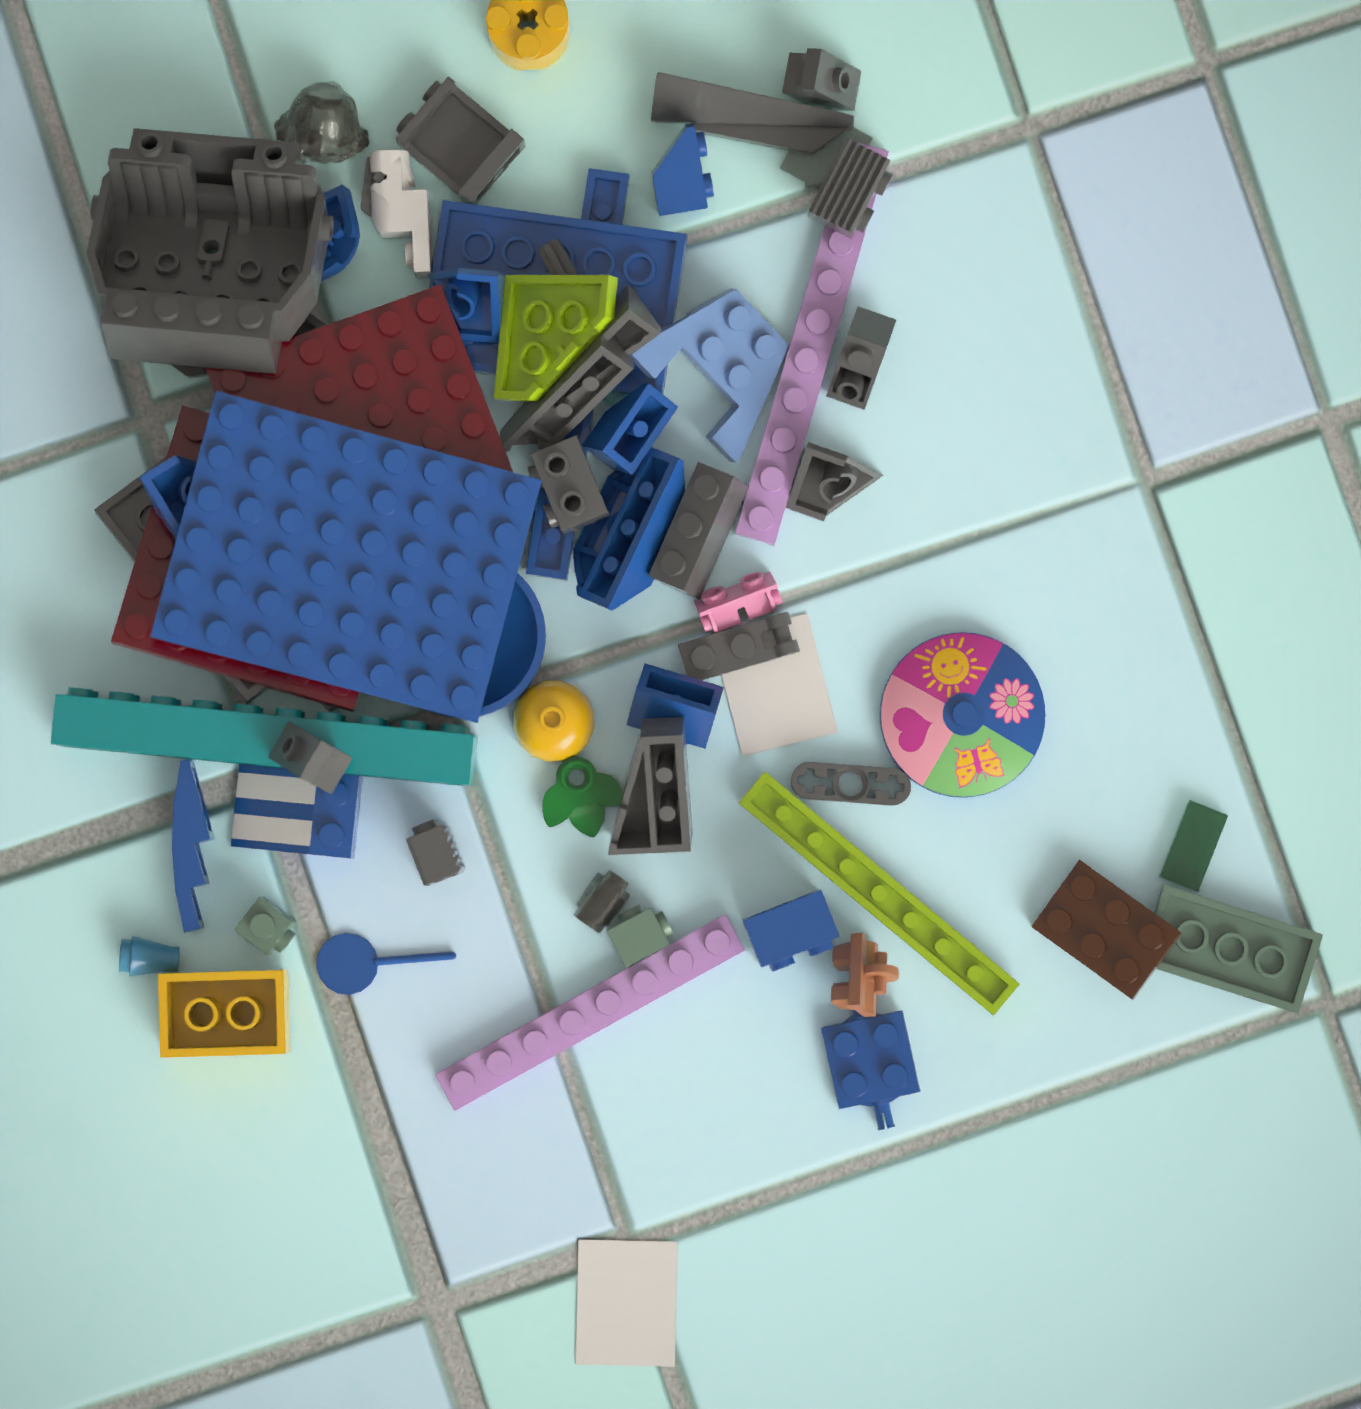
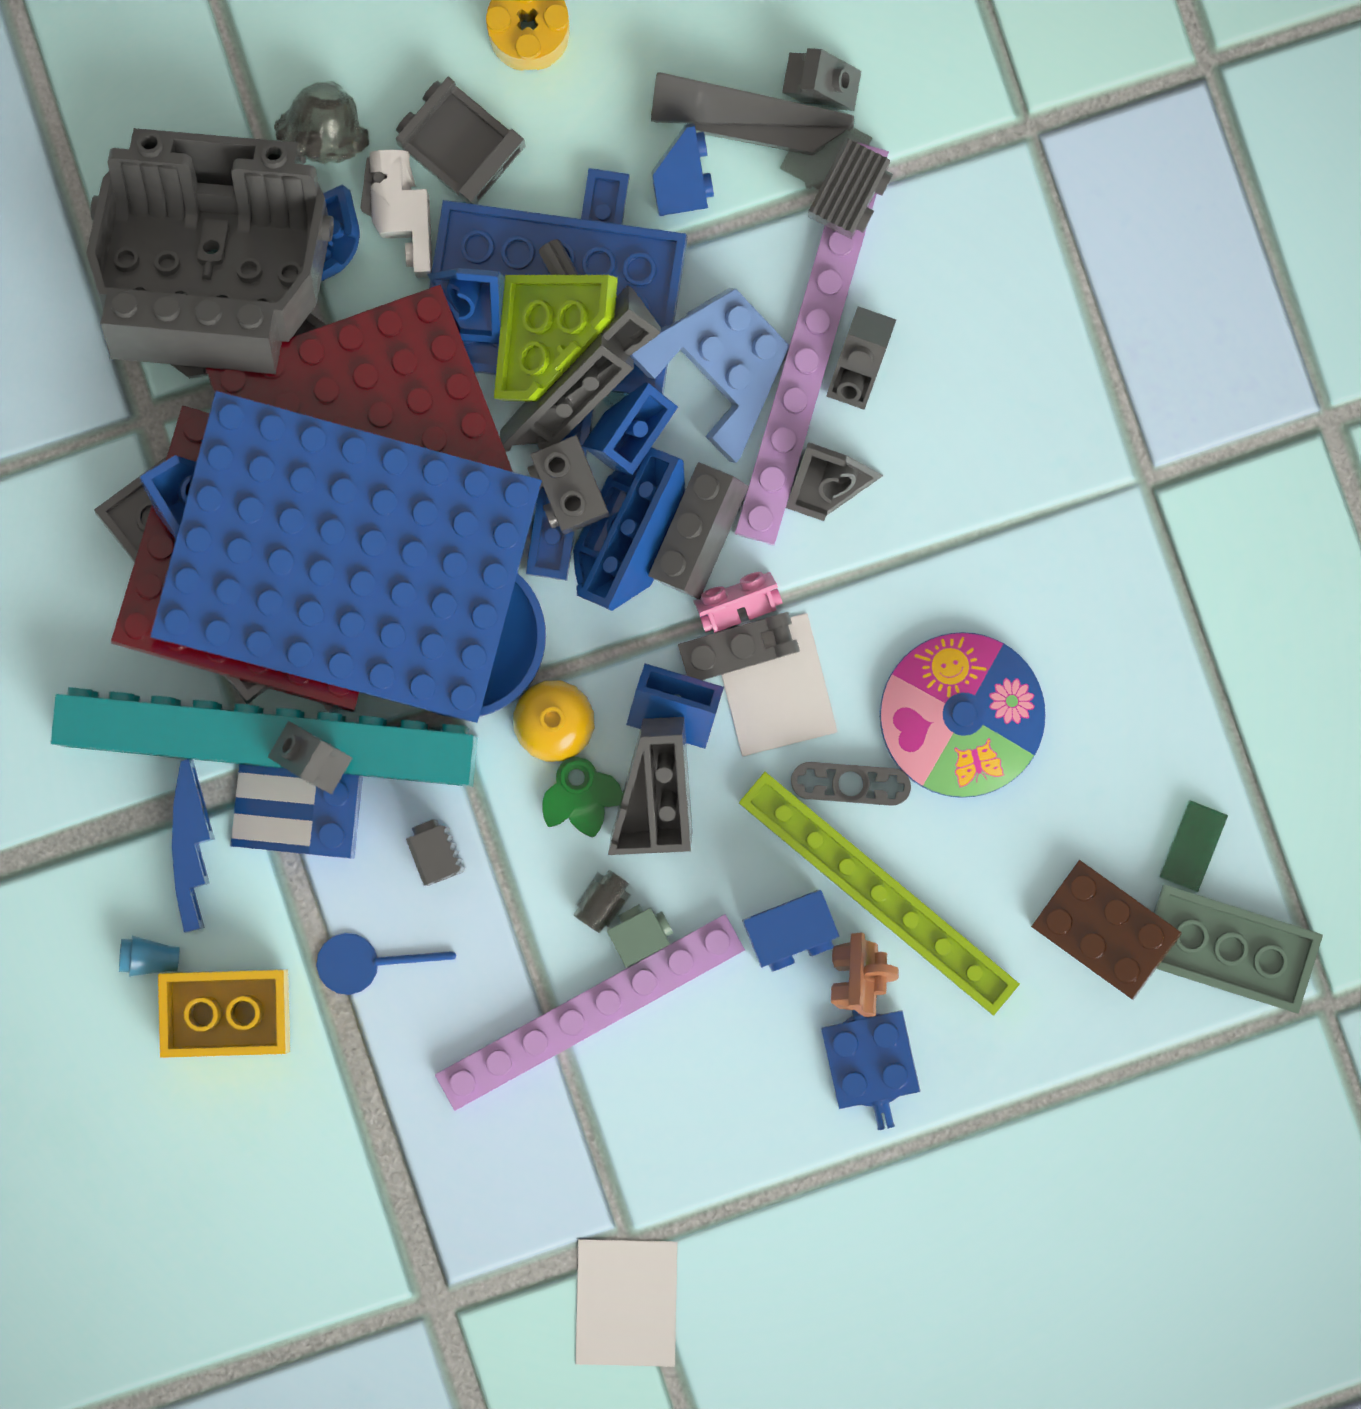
(266, 927): sand green brick -> none

